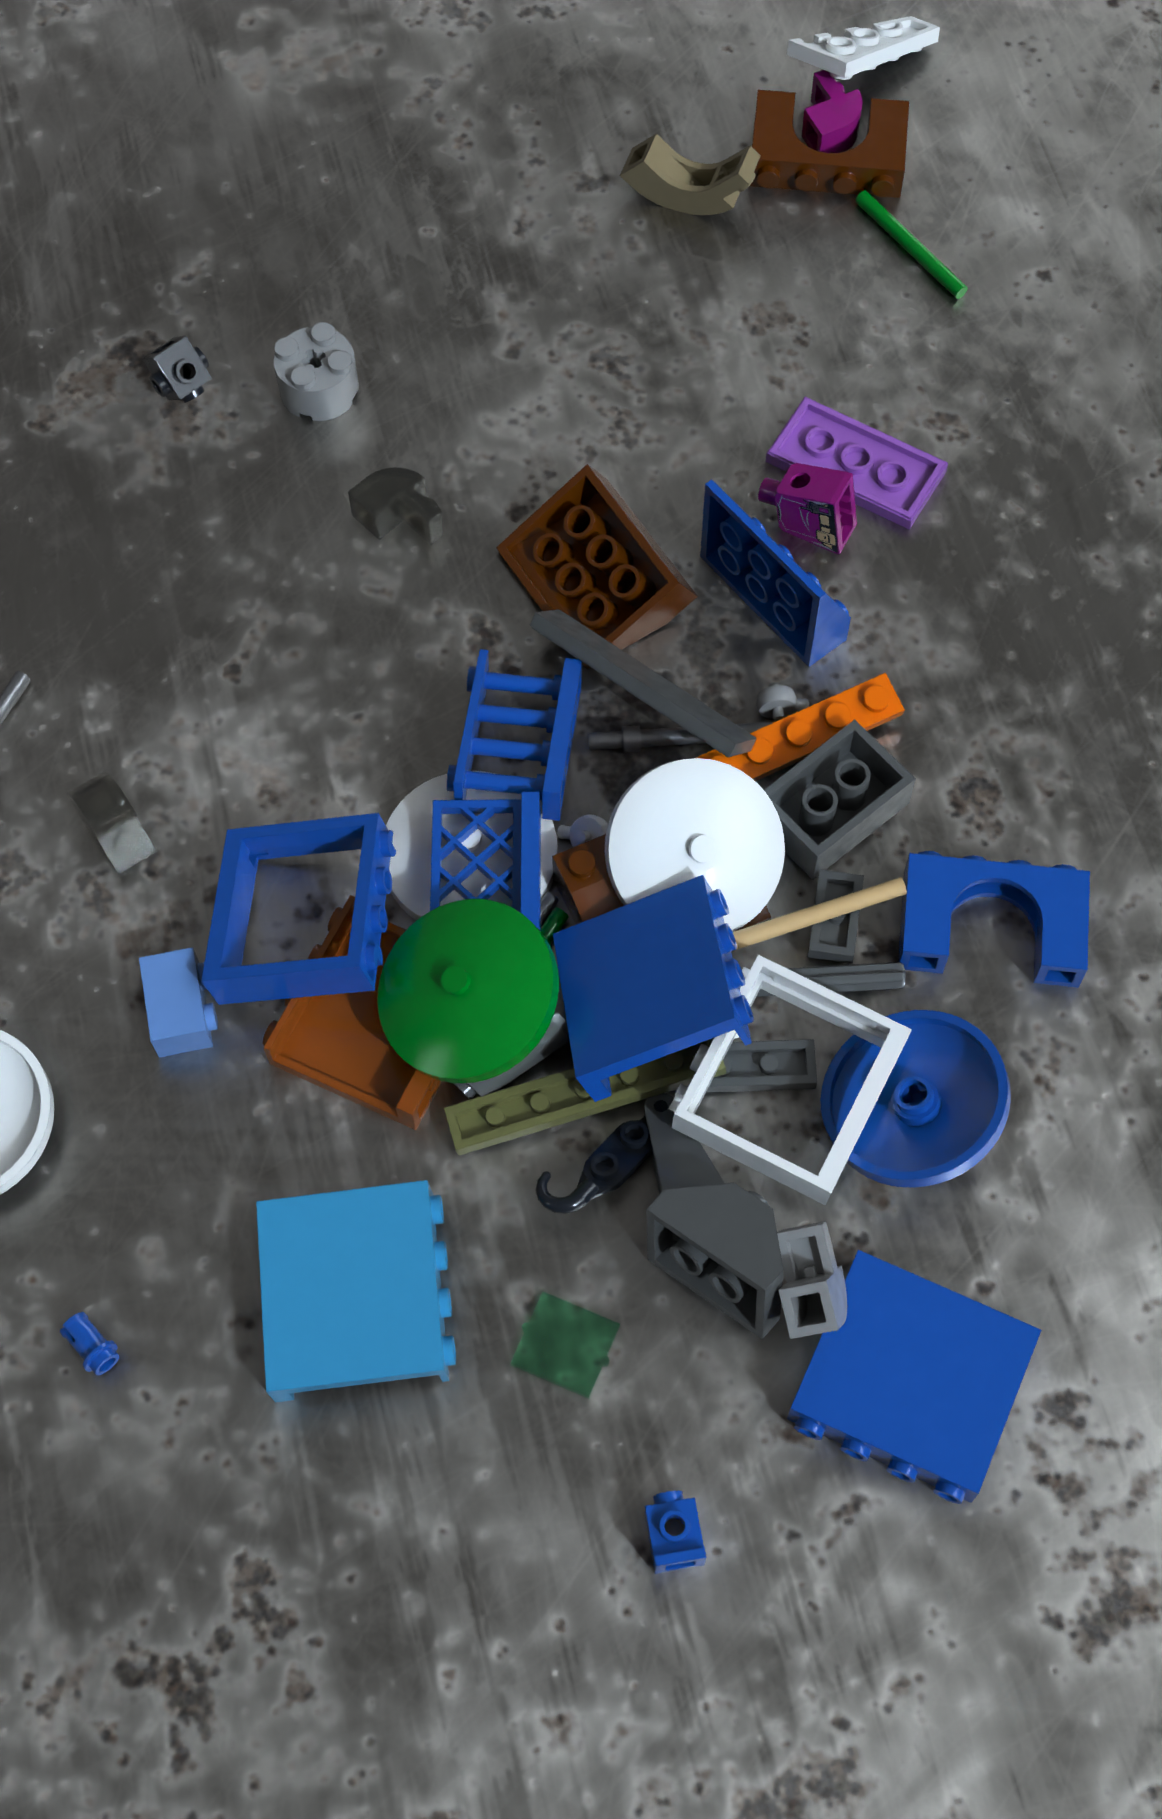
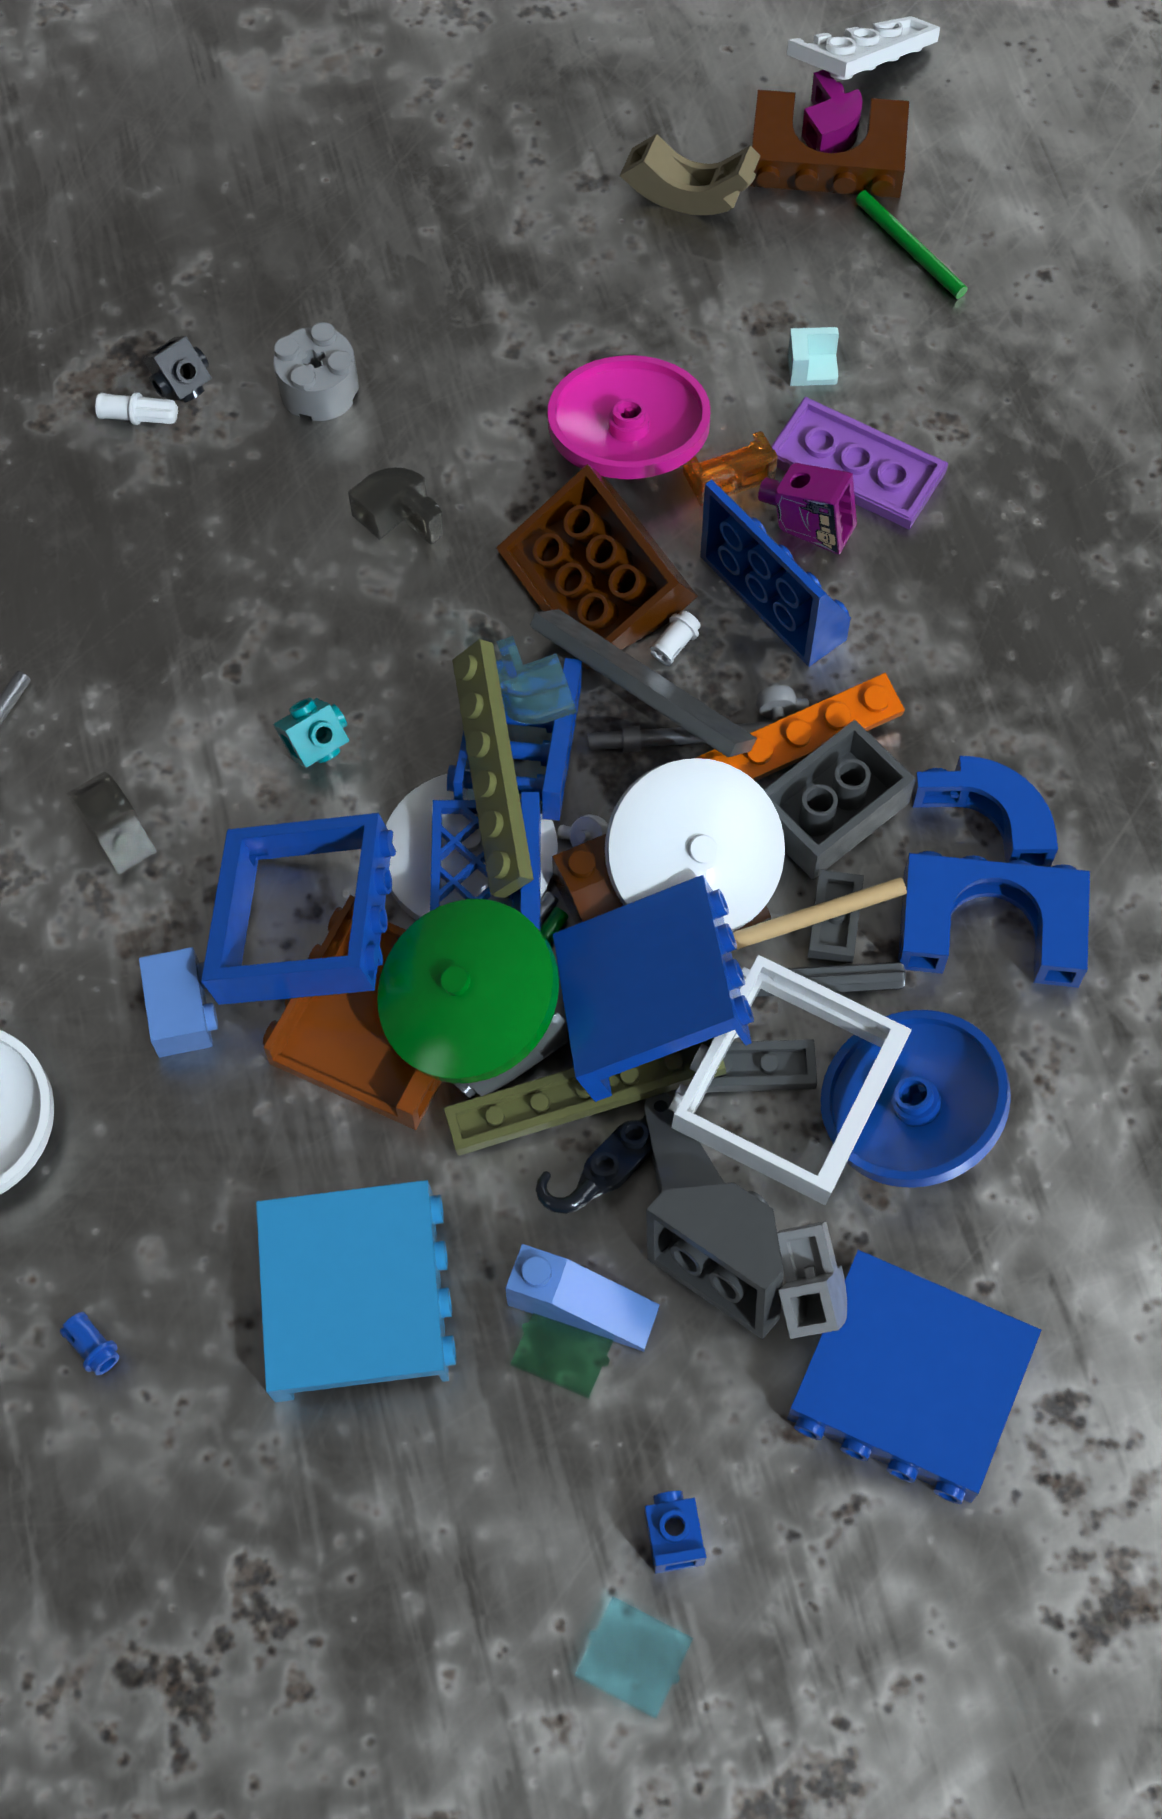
(136, 408): none -> white axle
(312, 731): none -> teal brick
(492, 770): none -> olive plate
(533, 690): none -> clear light blue brick
(579, 1297): none -> medium blue slope
(629, 416): none -> dark pink dish
(634, 1657): none -> clear light blue piece
(681, 630): none -> white pin
(734, 470): none -> clear orange hinge
(813, 356): none -> light aqua panel
(999, 795): none -> blue arch

